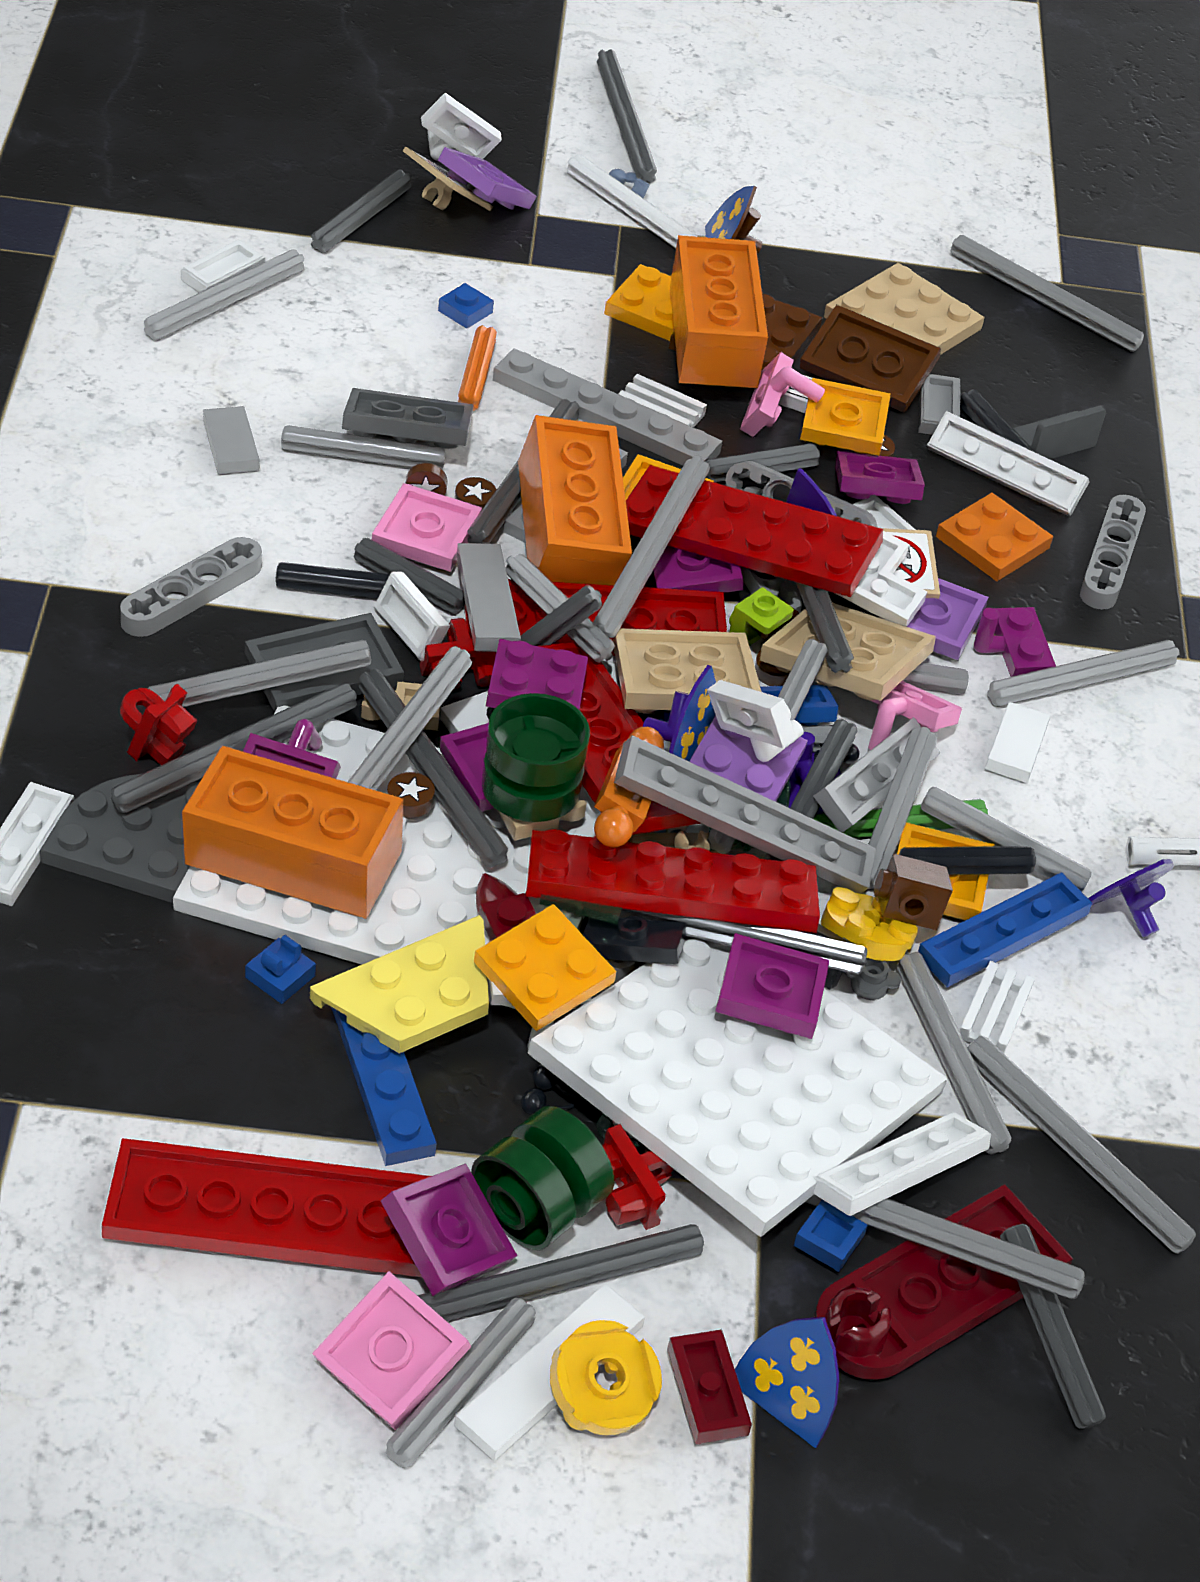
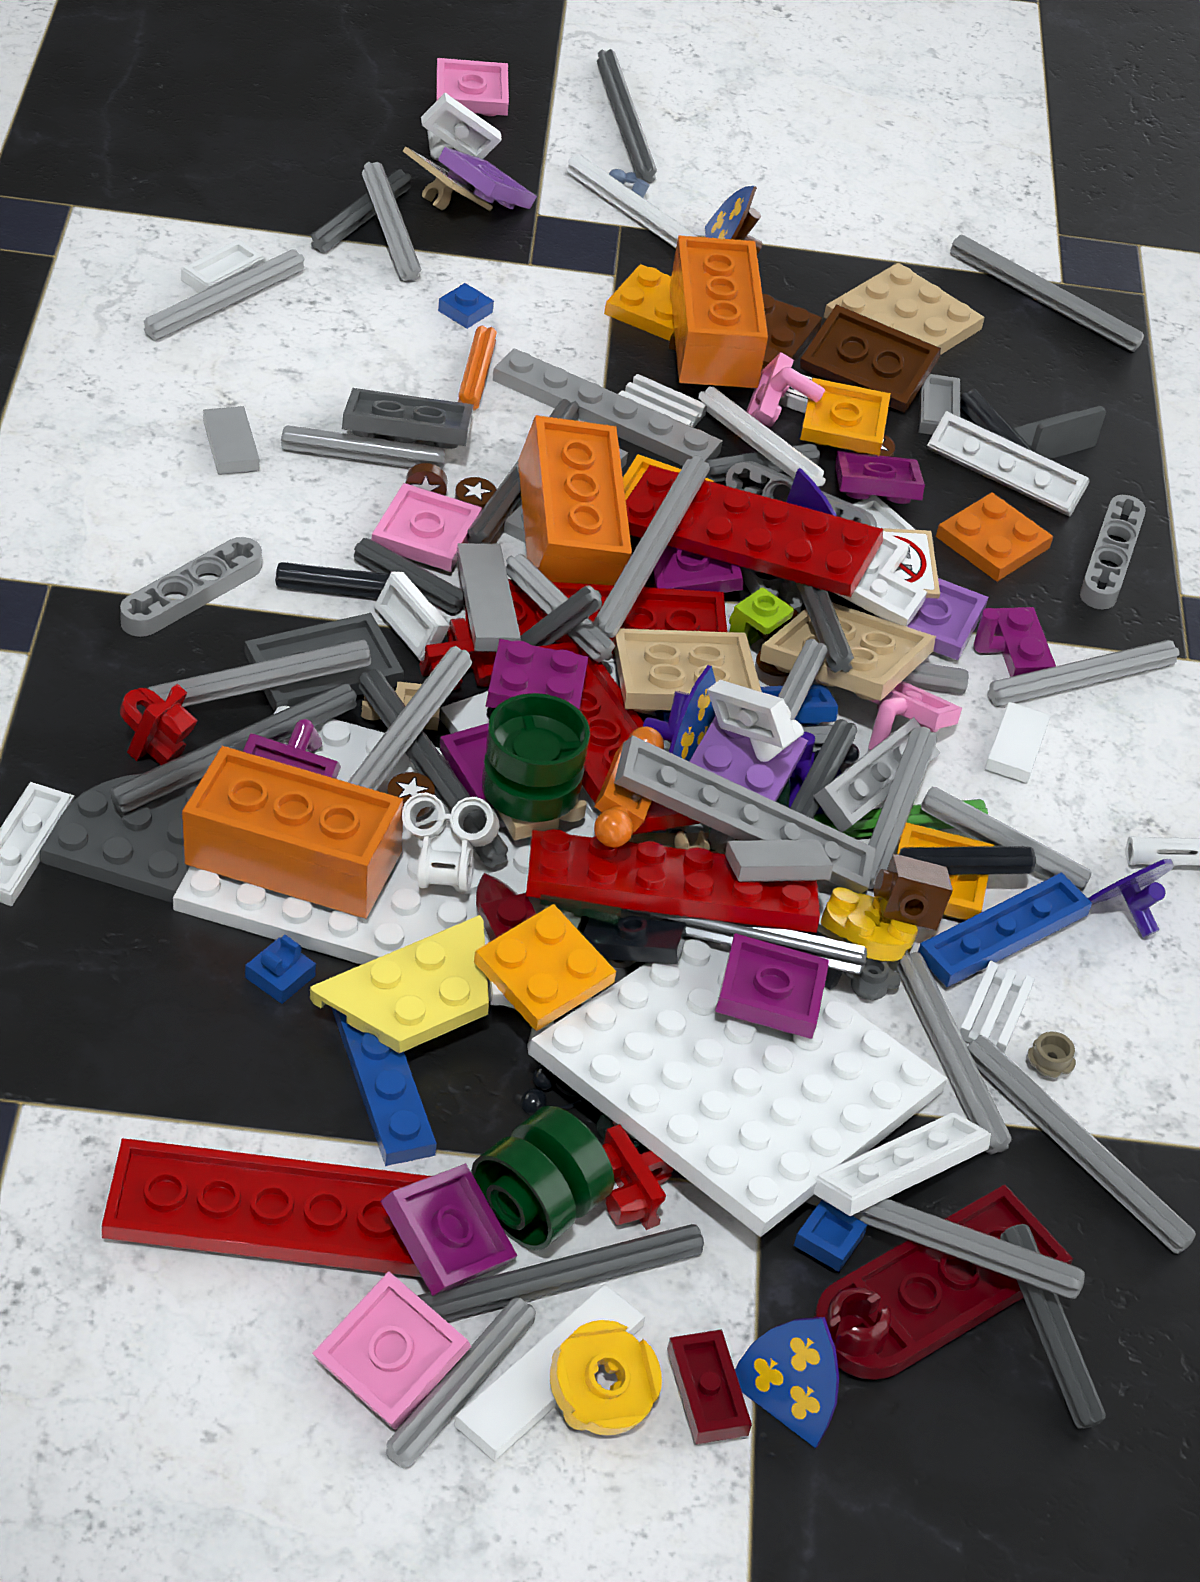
(391, 221): none -> light grey axle
(446, 841): none -> white piece
(474, 84): none -> bright pink plate
(759, 436): none -> white axle
(778, 860): none -> light grey tile
(1052, 1054): none -> dark tan plate

